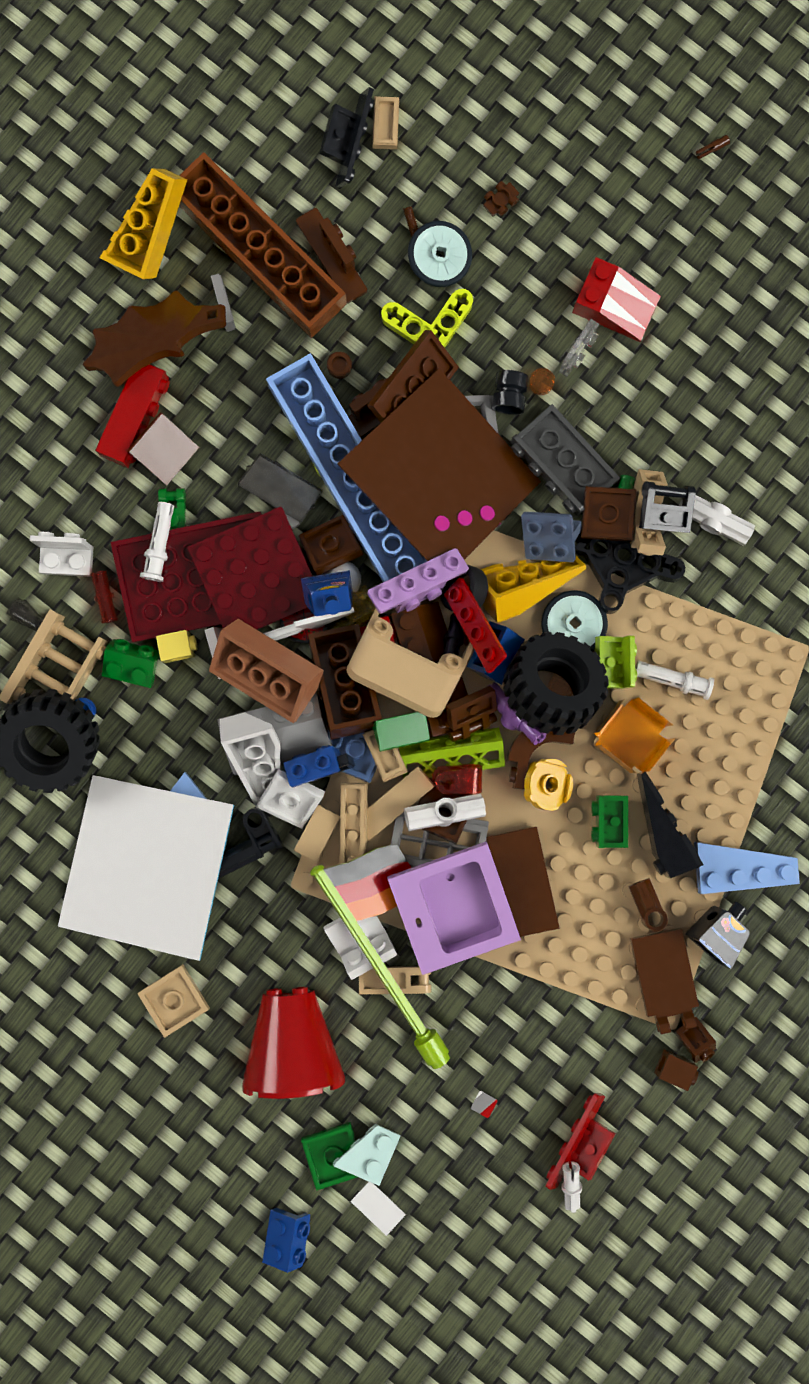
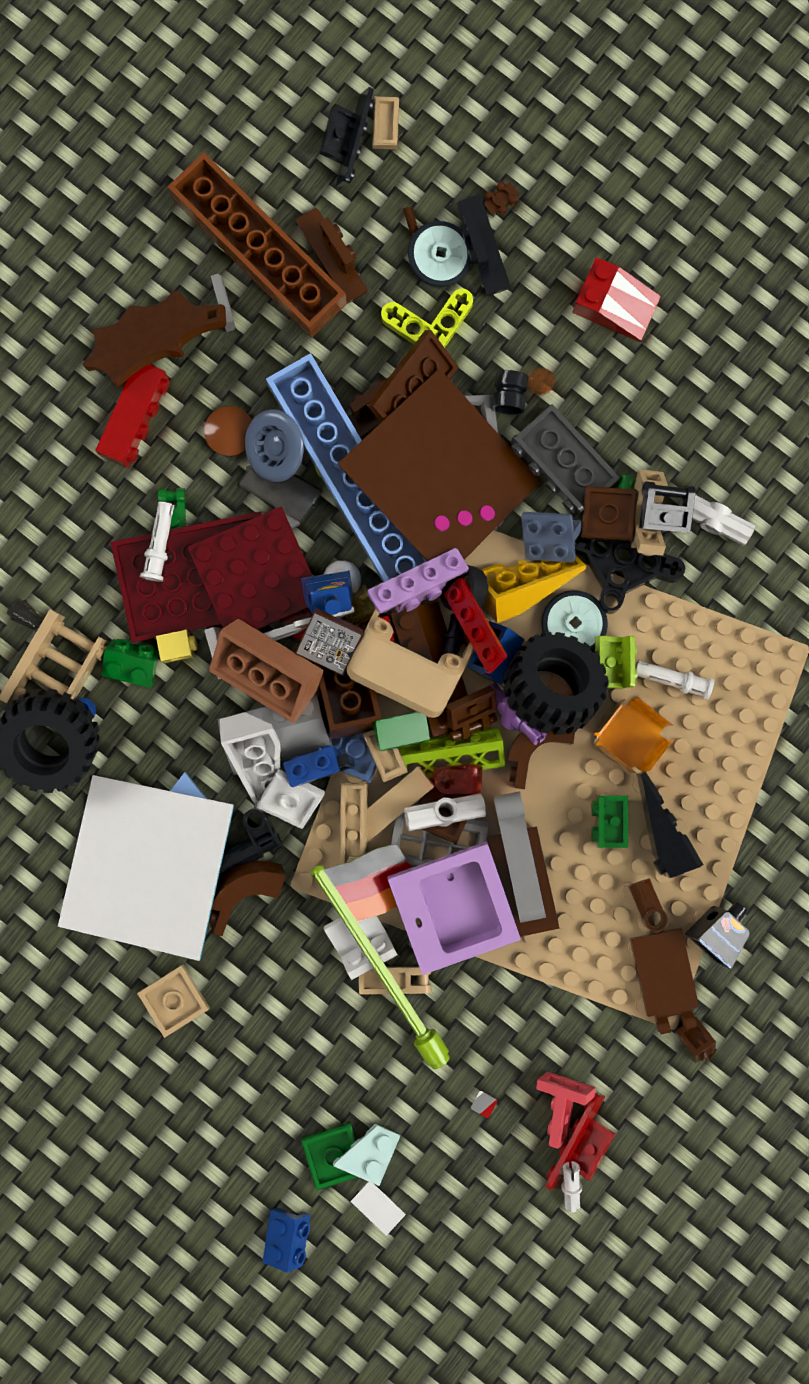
(64, 555): white bracket -> none
(104, 597): clear red pin -> none
(147, 225): yellow wedge -> none
(163, 448): tile -> none
(227, 430): none -> dark orange dish
(240, 882): none -> reddish brown arch
(280, 445): none -> sand blue wheel
(291, 1048): red cone -> none
(317, 833): tan tile -> none
(329, 641): none -> tile
(330, 545): reddish brown tile -> none
(339, 365): reddish brown tile -> none
(483, 245): none -> black bracket
(519, 856): none -> light grey beam
(535, 782): yellow plate -> none
(565, 1093): none -> coral bracket
(575, 355): clear plate -> none
(676, 1070): reddish brown brick -> none
(715, 145): reddish brown pin -> none
(742, 869): light blue wing -> none

